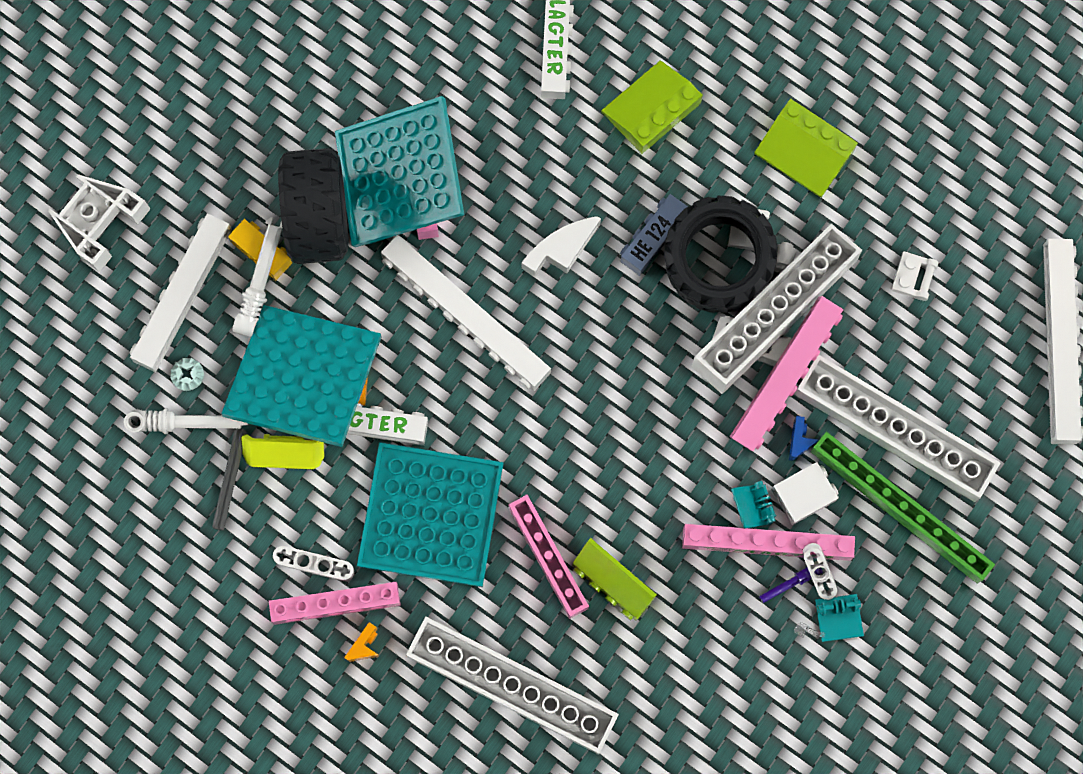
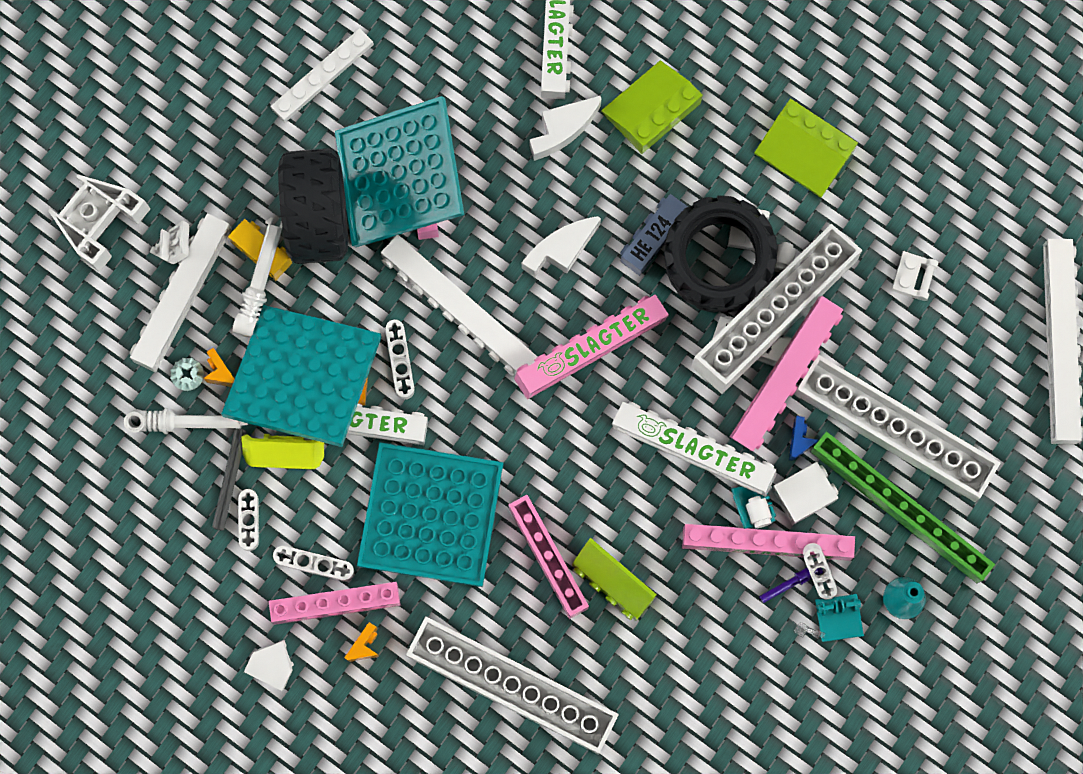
(173, 244): none -> white slope
(221, 375): none -> light orange slope
(253, 504): none -> white beam
(271, 665): none -> white slope
(322, 75): none -> white plate
(399, 359): none -> white beam
(563, 126): none -> white slope
(590, 346): none -> bright pink brick
(694, 448): none -> white brick
(759, 512): none -> white brick
(904, 598): none -> teal cone

